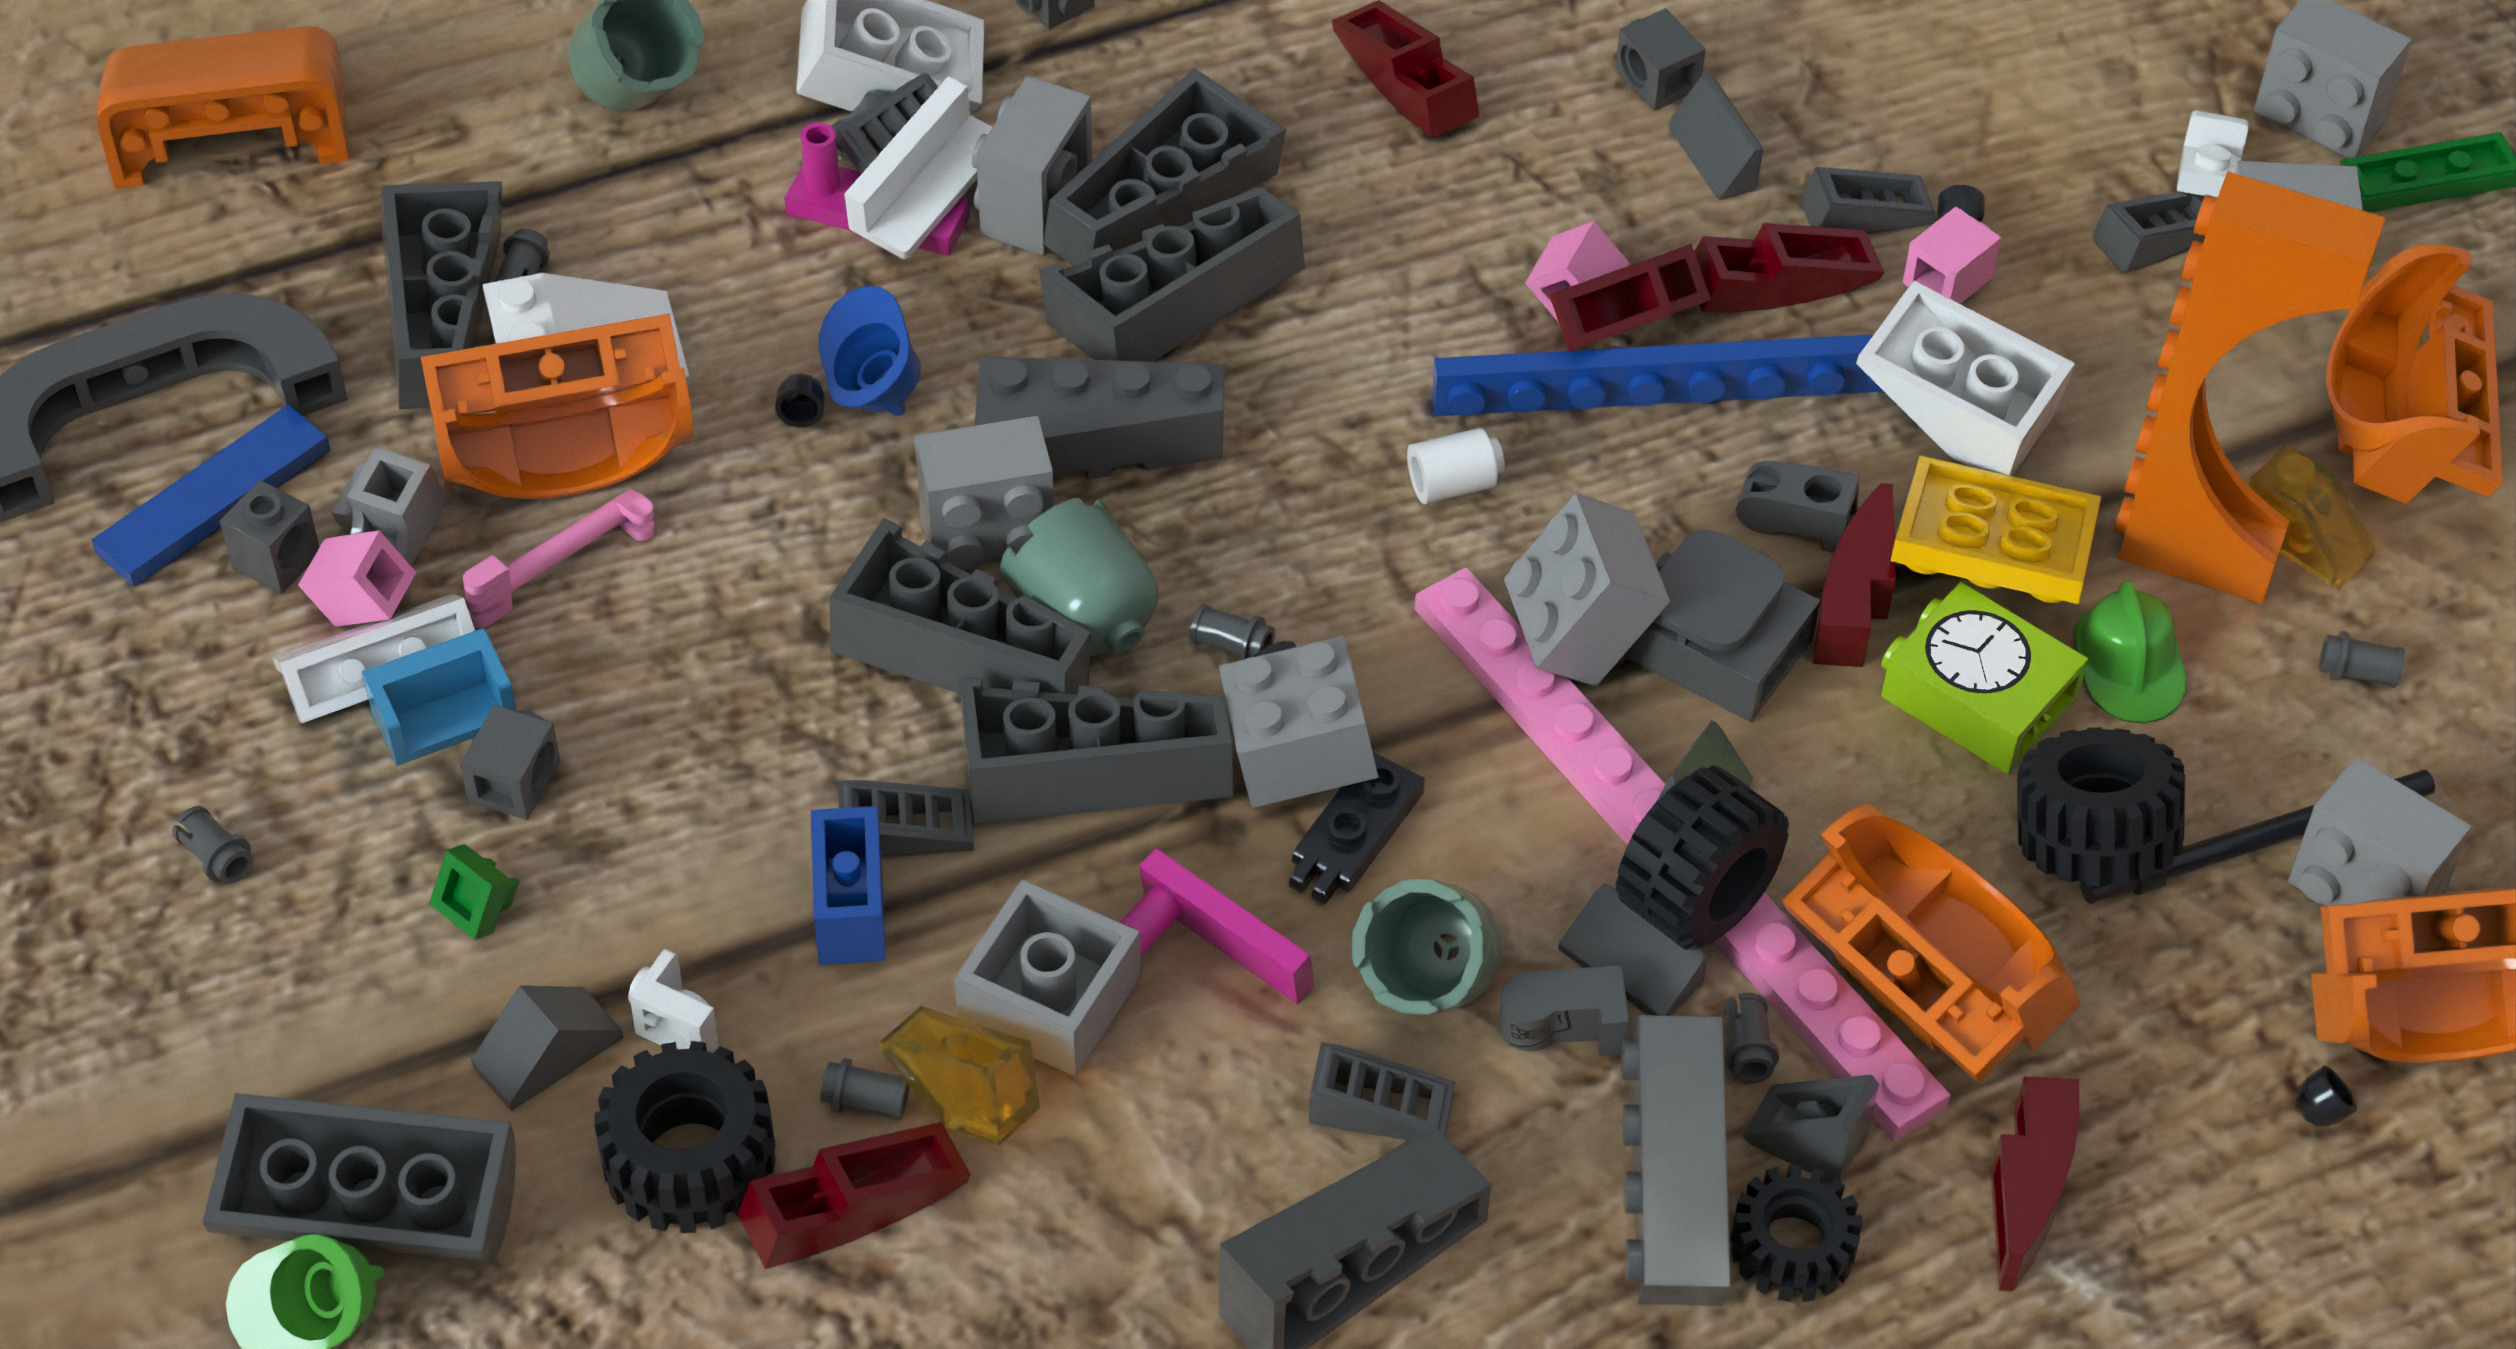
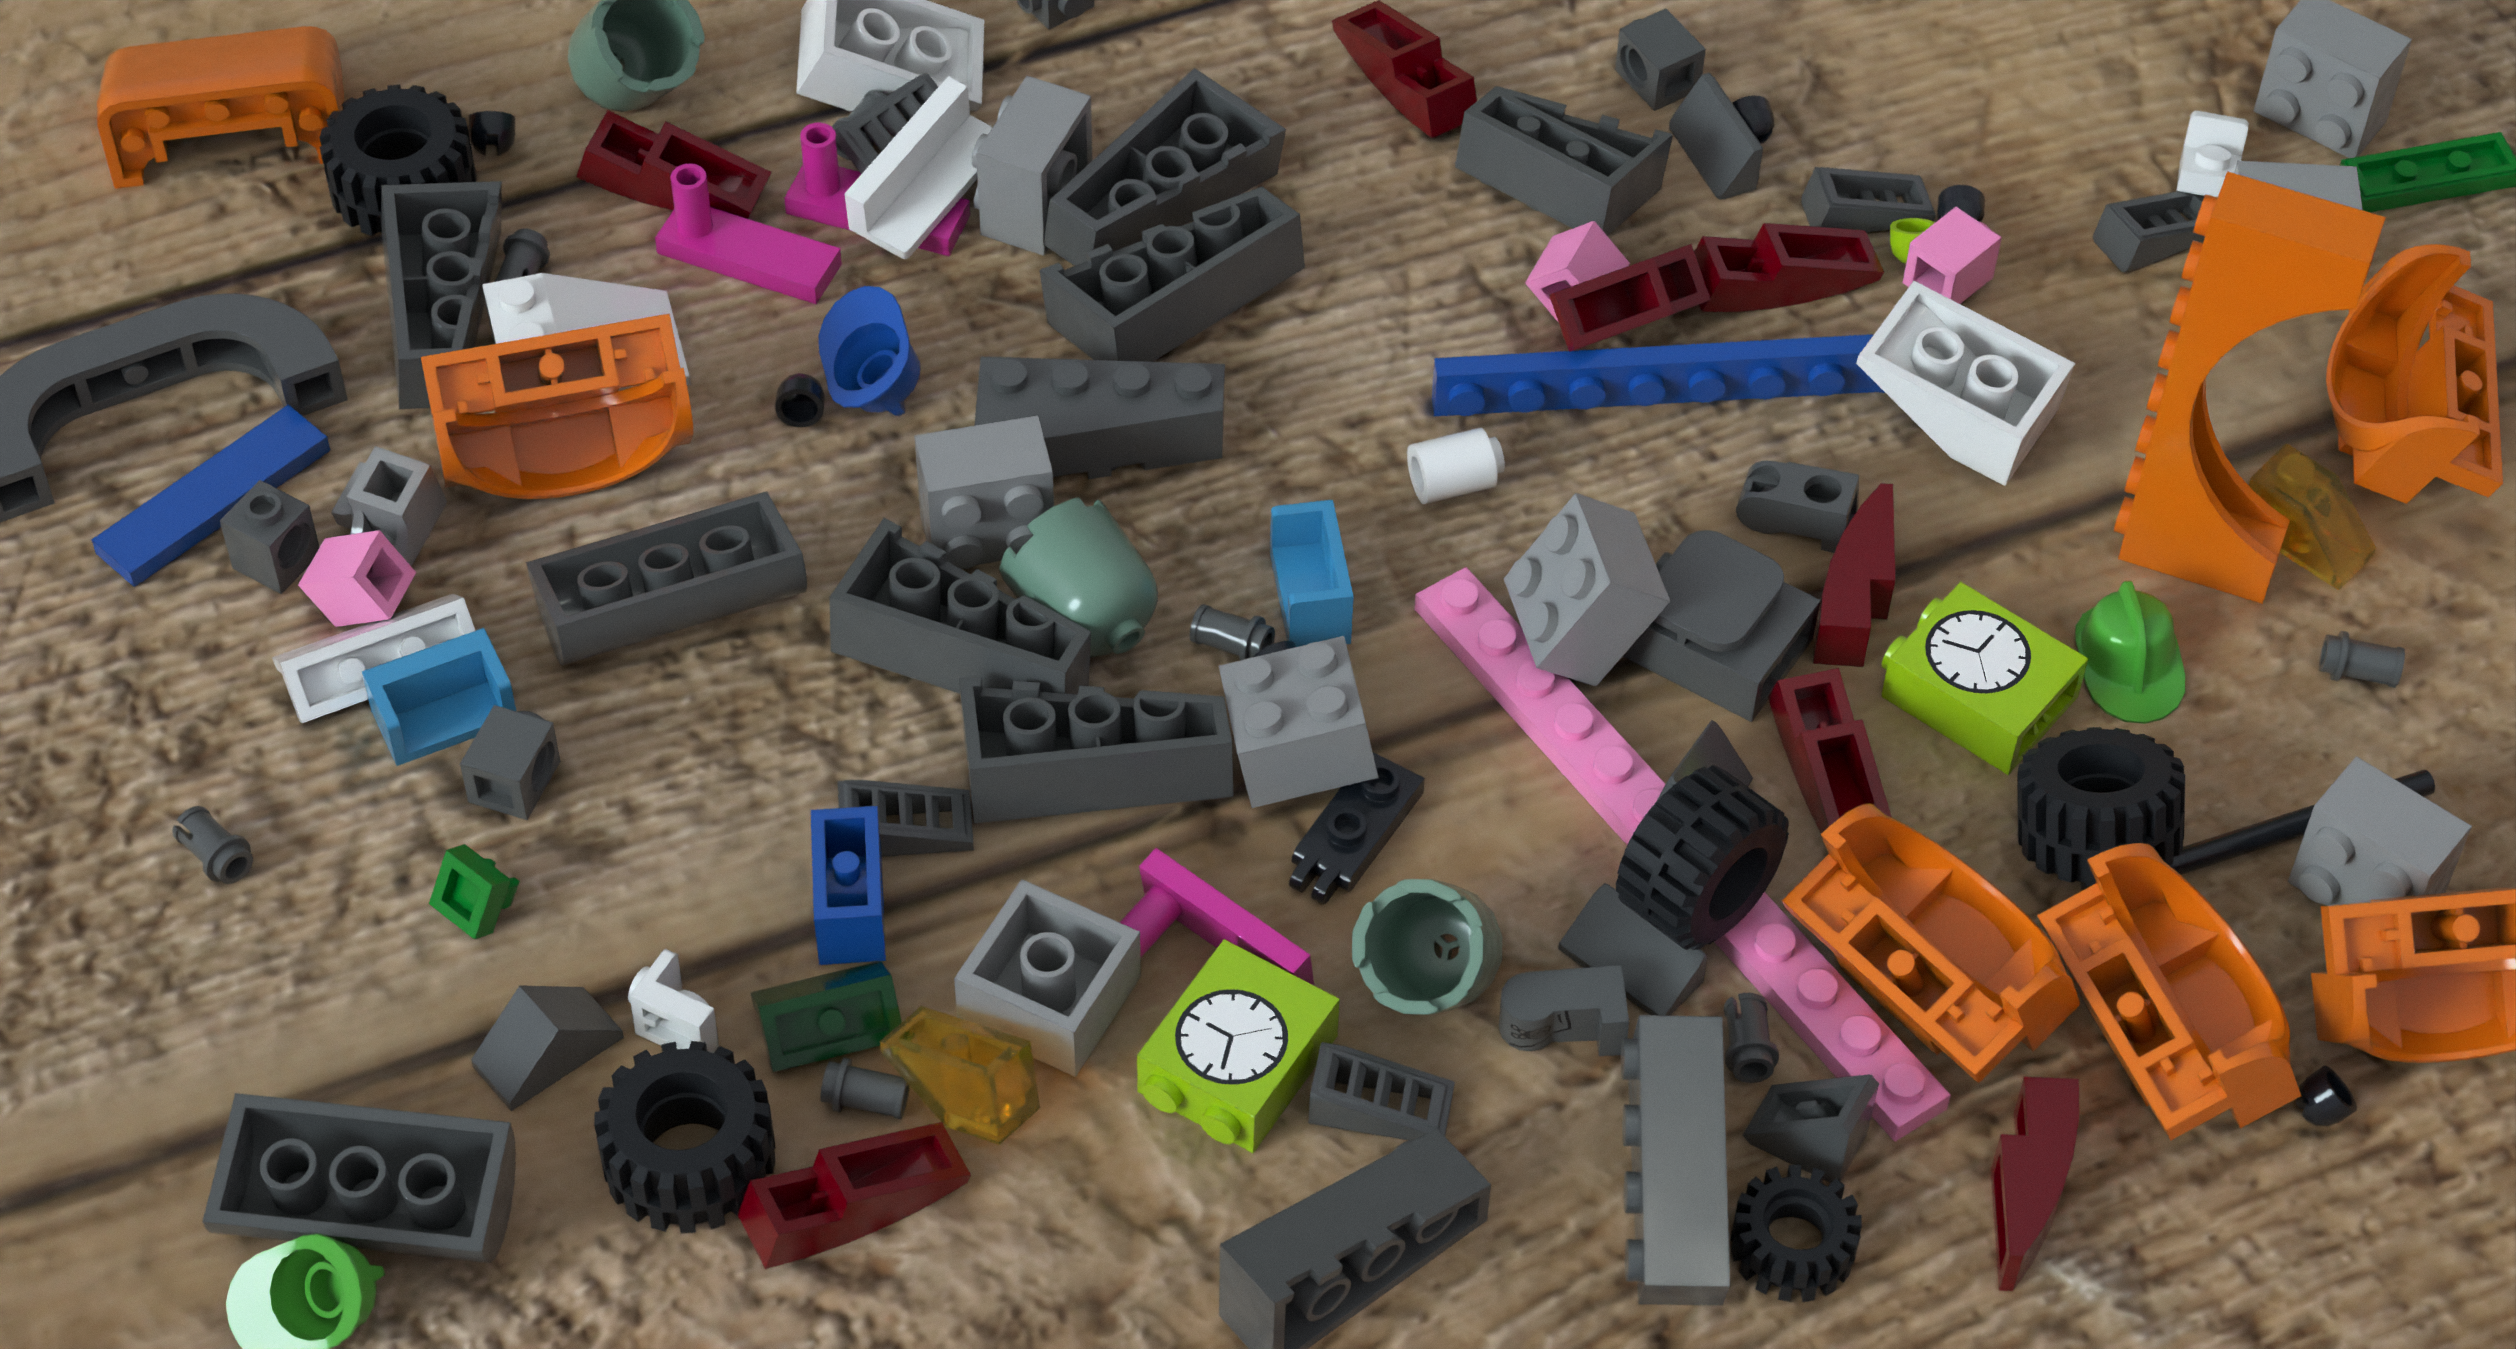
(392, 140): none -> black tyre
(491, 129): none -> black hinge
(491, 582): bright pink hinge -> none
(640, 165): none -> dark red slope
(666, 577): none -> dark grey brick
(740, 245): none -> dark pink piece
(827, 1015): none -> dark green panel
(1237, 1046): none -> lime brick
(1311, 572): none -> dark azure panel
(1559, 161): none -> dark grey wedge
(1757, 115): none -> black hinge
(1826, 746): none -> dark red slope
(1903, 232): none -> lime hinge
(1997, 530): yellow plate -> none
(2174, 992): none -> orange piece

